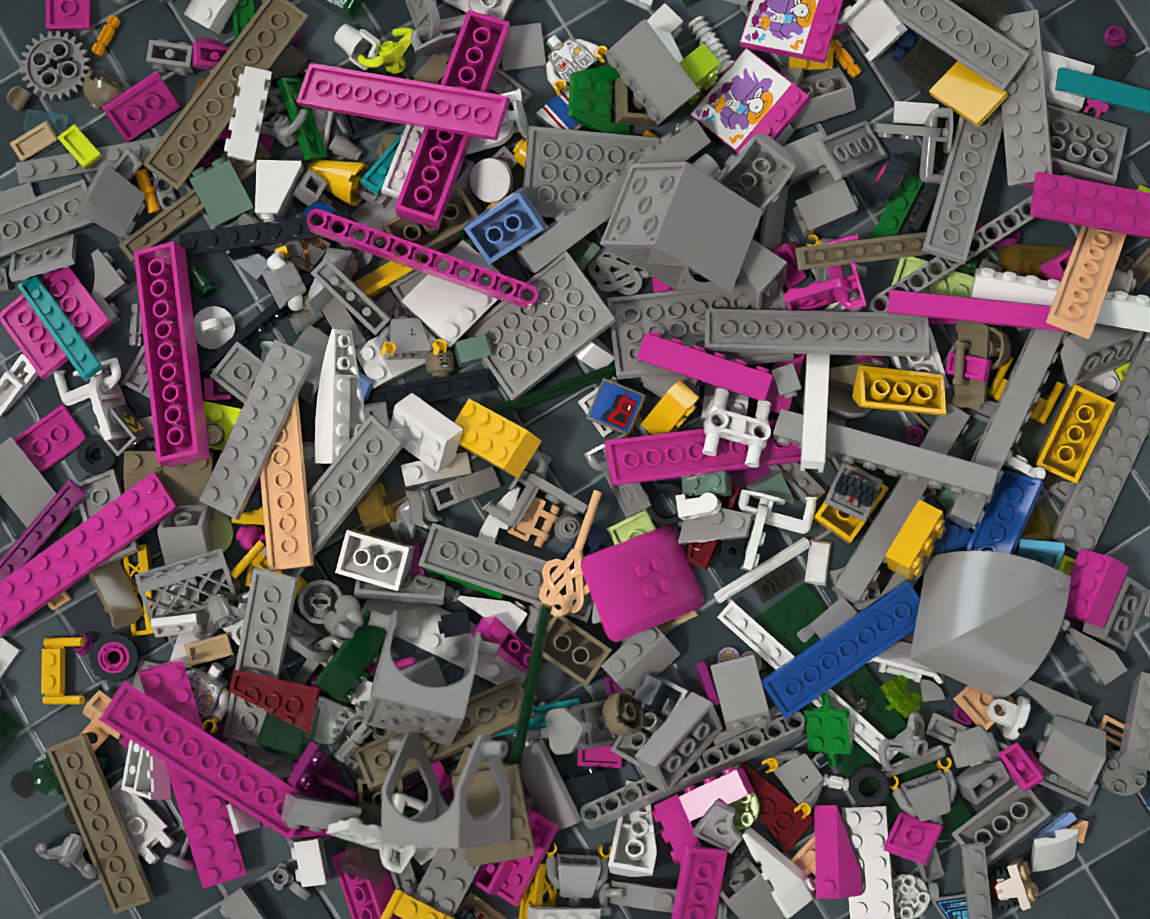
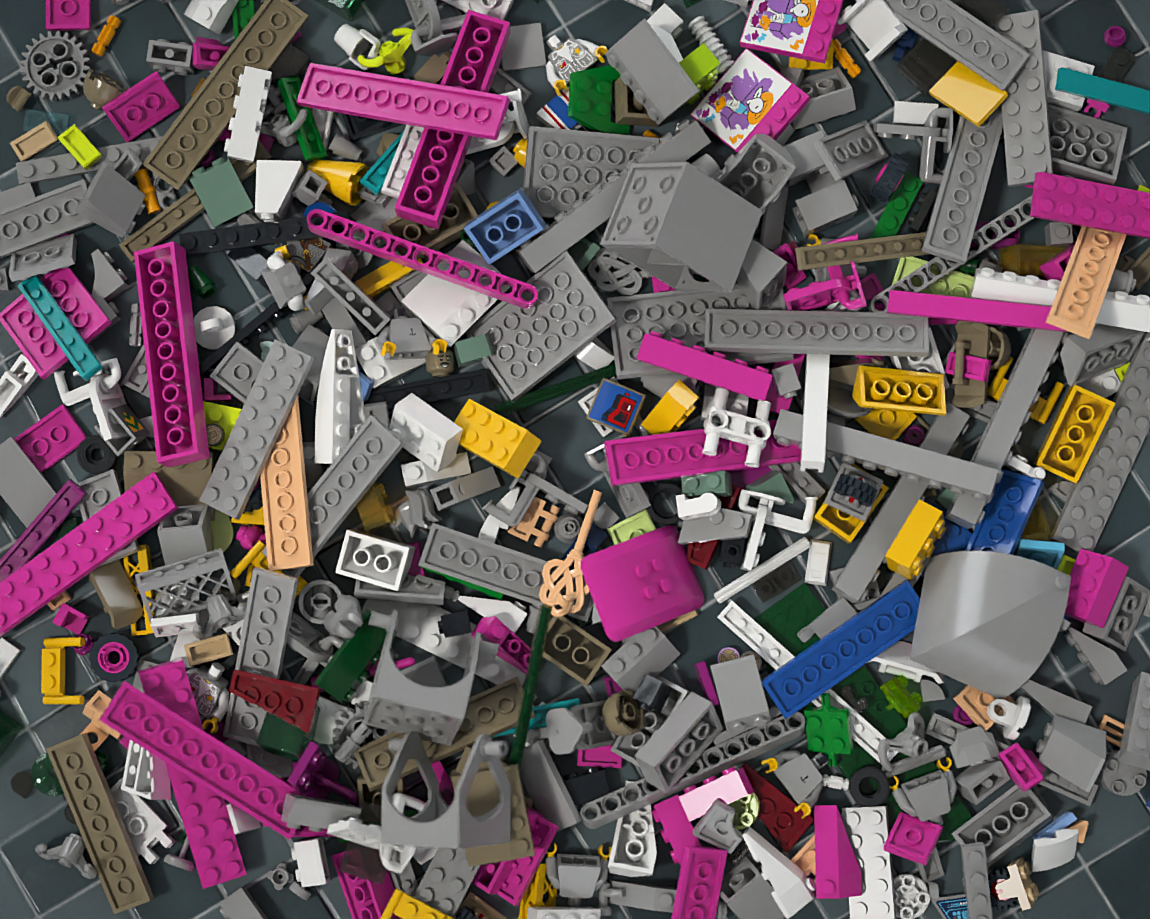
(71, 618): none -> dark pink panel
(491, 180): white tile -> none
(605, 517): none -> light grey tile
(870, 286): none -> dark pink plate
(886, 423): none -> yellow plate
(1058, 234): none -> light grey brick

